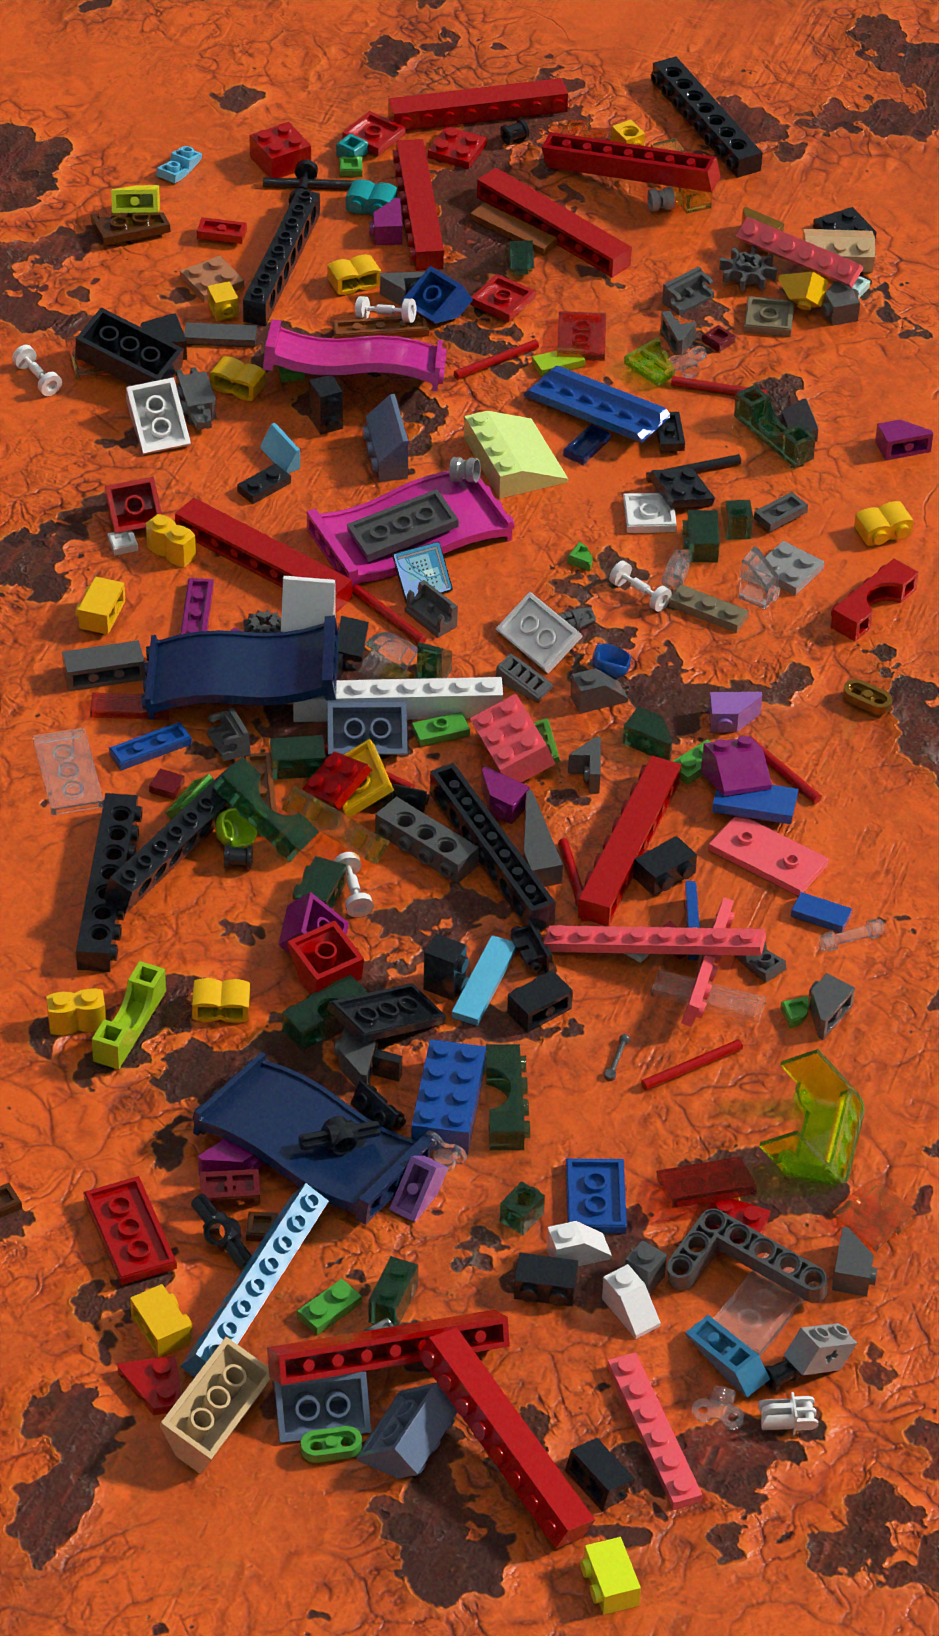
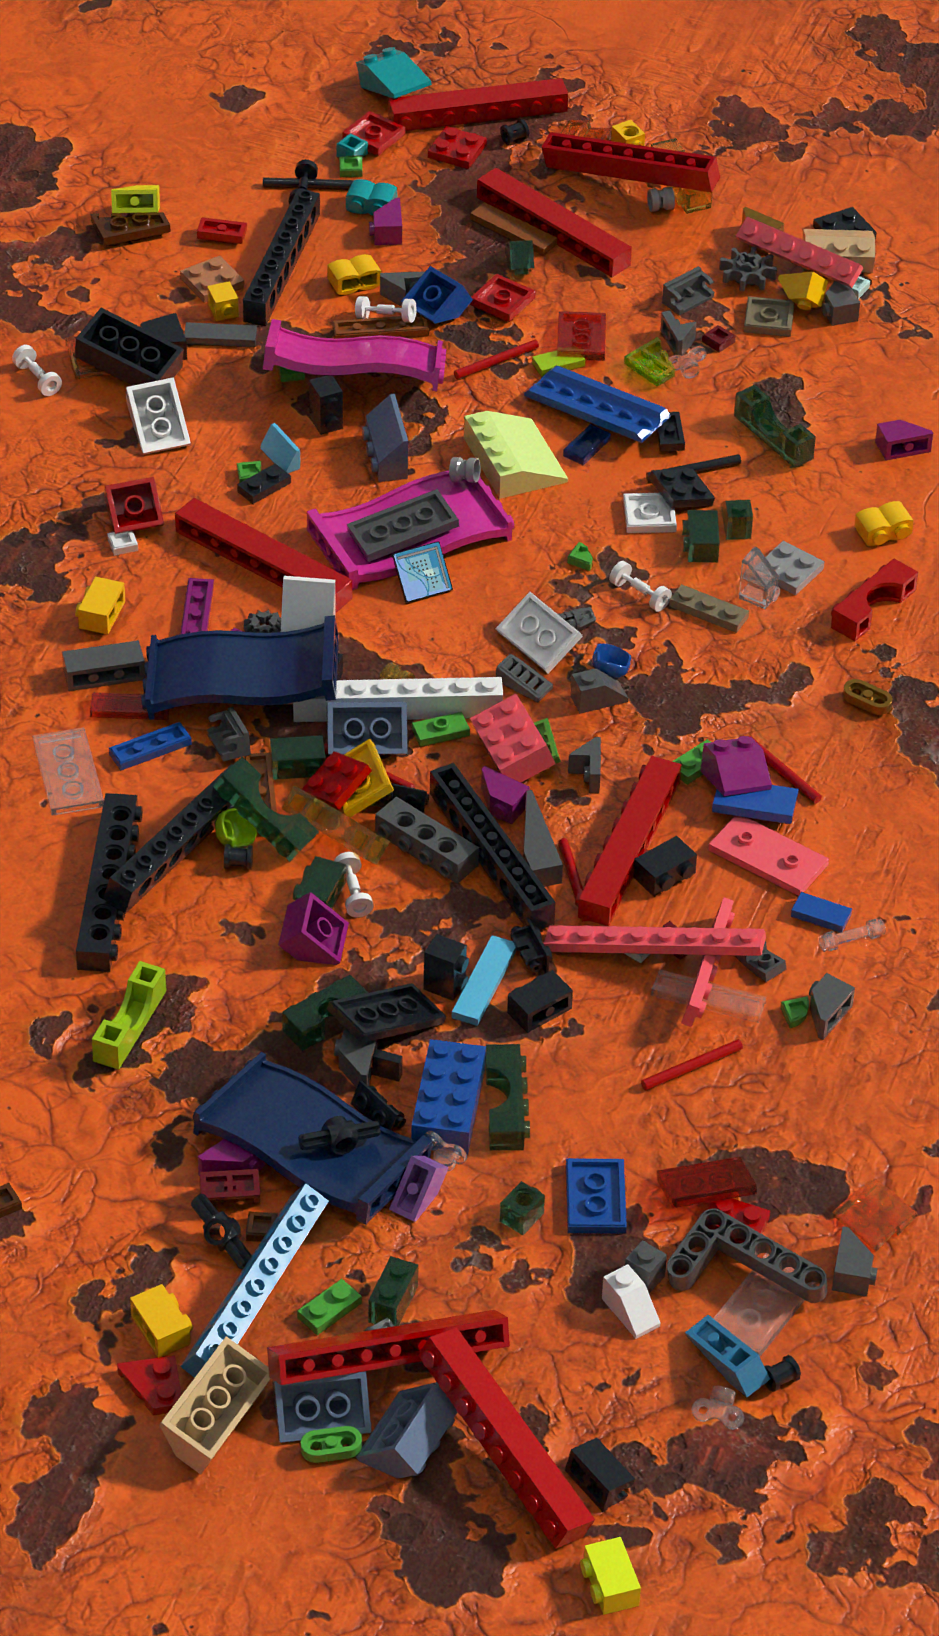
(75, 1011): yellow brick -> none
(130, 1230): red plate -> none
(166, 783): dark red tile -> none
(170, 540): yellow brick -> none
(180, 164): medium azure slope -> none
(189, 794): bright green plate -> none
(196, 398): dark grey hinge -> none
(221, 1000): yellow brick -> none
(237, 378): yellow brick -> none
(247, 469): none -> bright green tile
(279, 150): red brick -> none
(325, 957): red slope -> none
(352, 640): black hinge -> none
(385, 649): clear brick -> none
(388, 614): red bar -> none
(391, 73): none -> teal slope
(418, 204): red brick -> none
(432, 609): dark grey hinge -> none
(433, 661): clear green slope -> none
(545, 1279): black brick -> none
(578, 1243): white slope -> none
(610, 1074): dark grey hinge -> none
(648, 734): clear green slope -> none
(654, 1431): coral plate -> none
(676, 569): clear hinge -> none
(691, 909): blue tile -> none
(707, 117): black brick -> none
(707, 385): red bar -> none
(733, 710): medium lavender slope -> none
(780, 511): dark grey plate -> none
(788, 1413): white arm -> none
(800, 413): dark grey slope -> none
(820, 1348): light grey brick -> none
(830, 1124): clear neon green windscreen -> none

